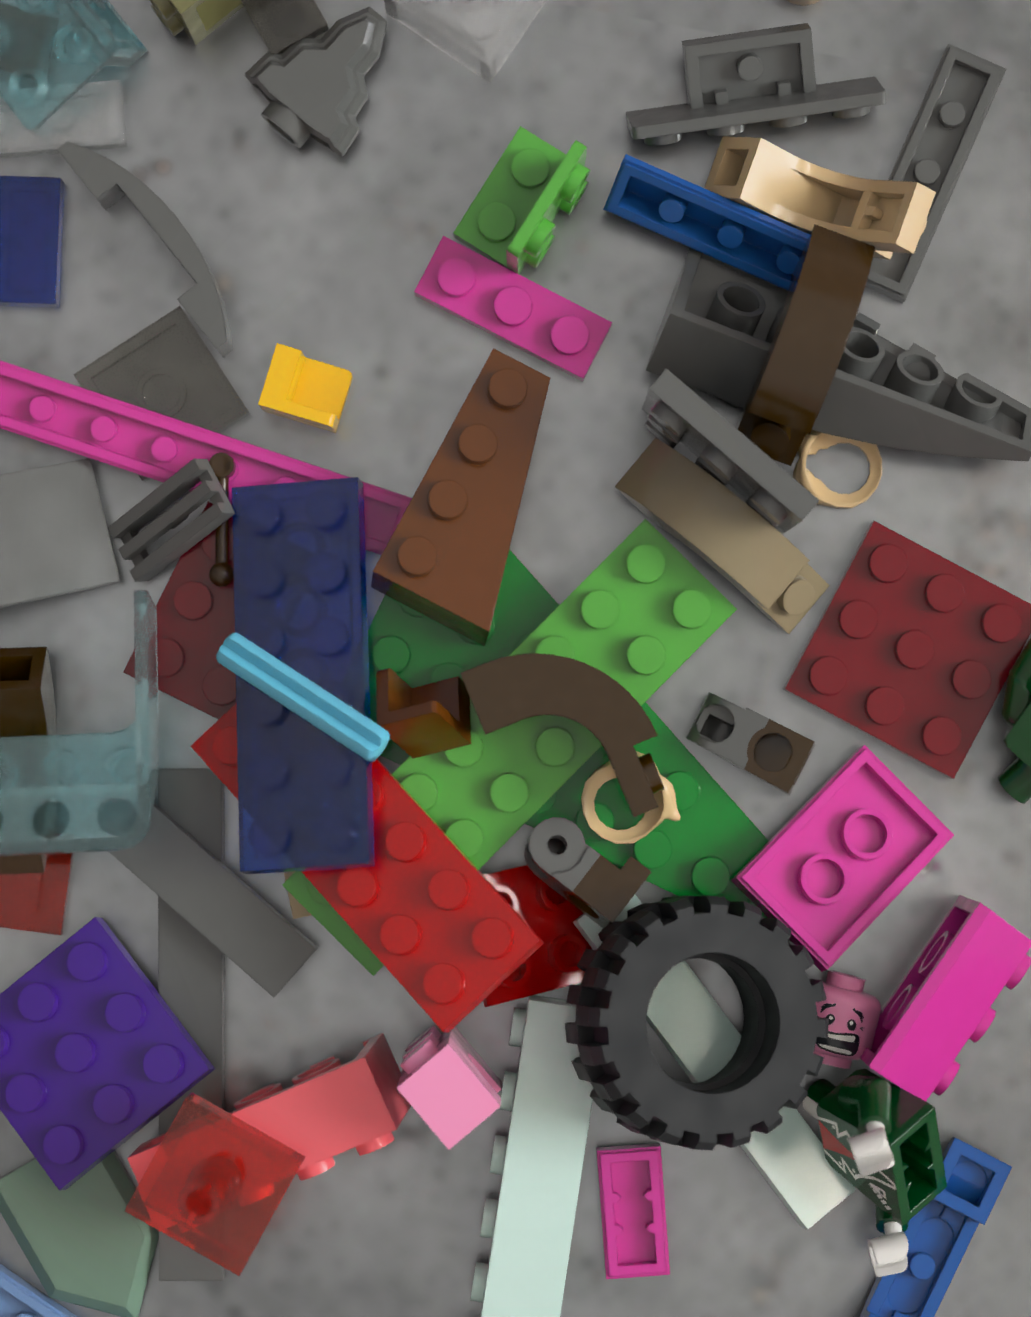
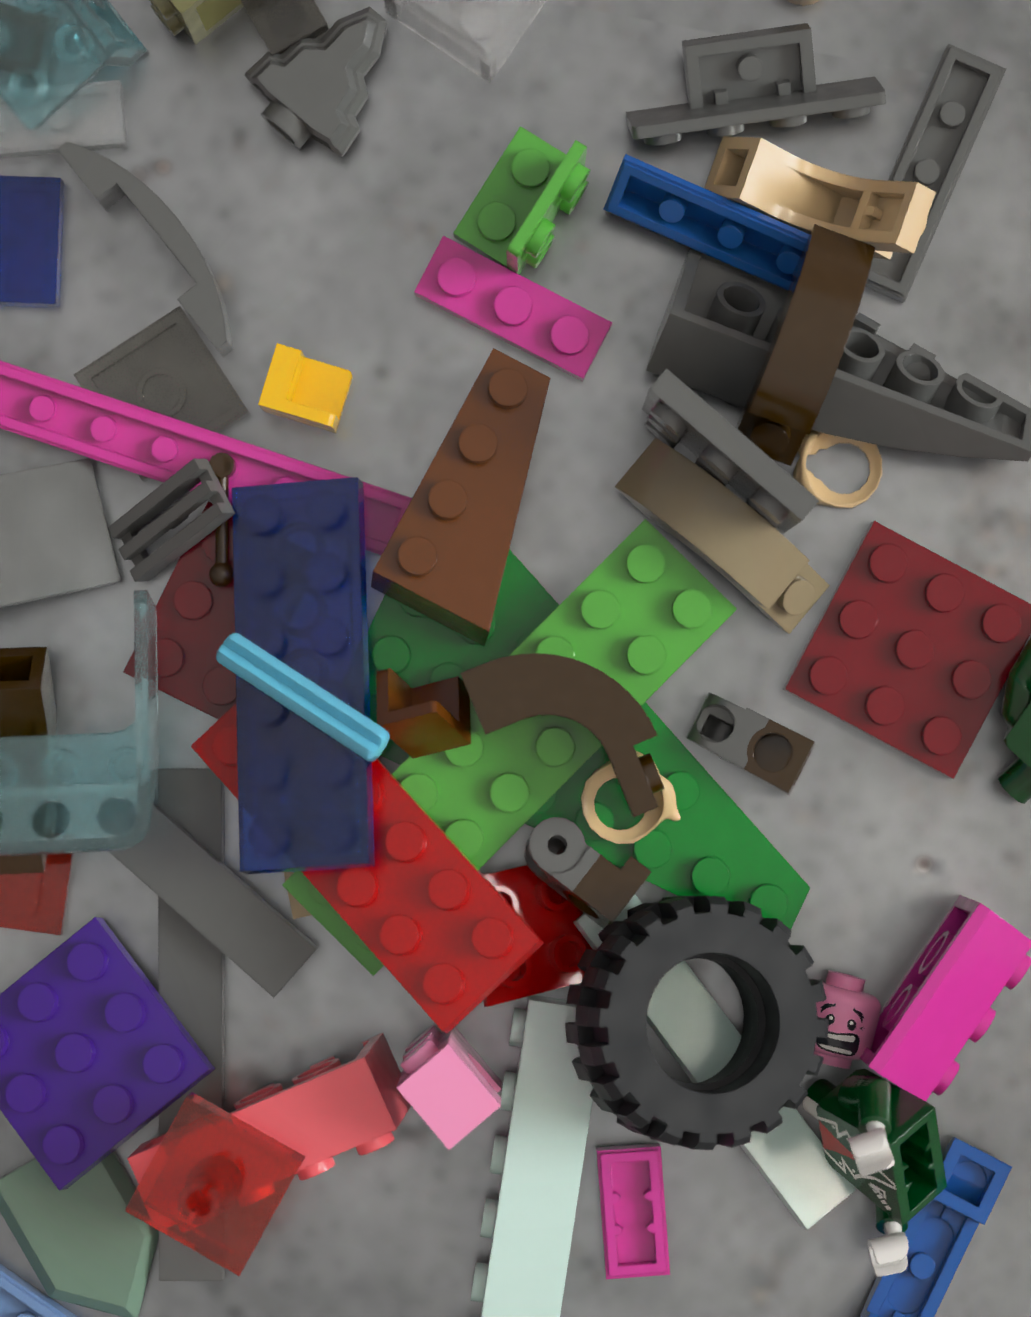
(843, 857): dark pink tile -> none

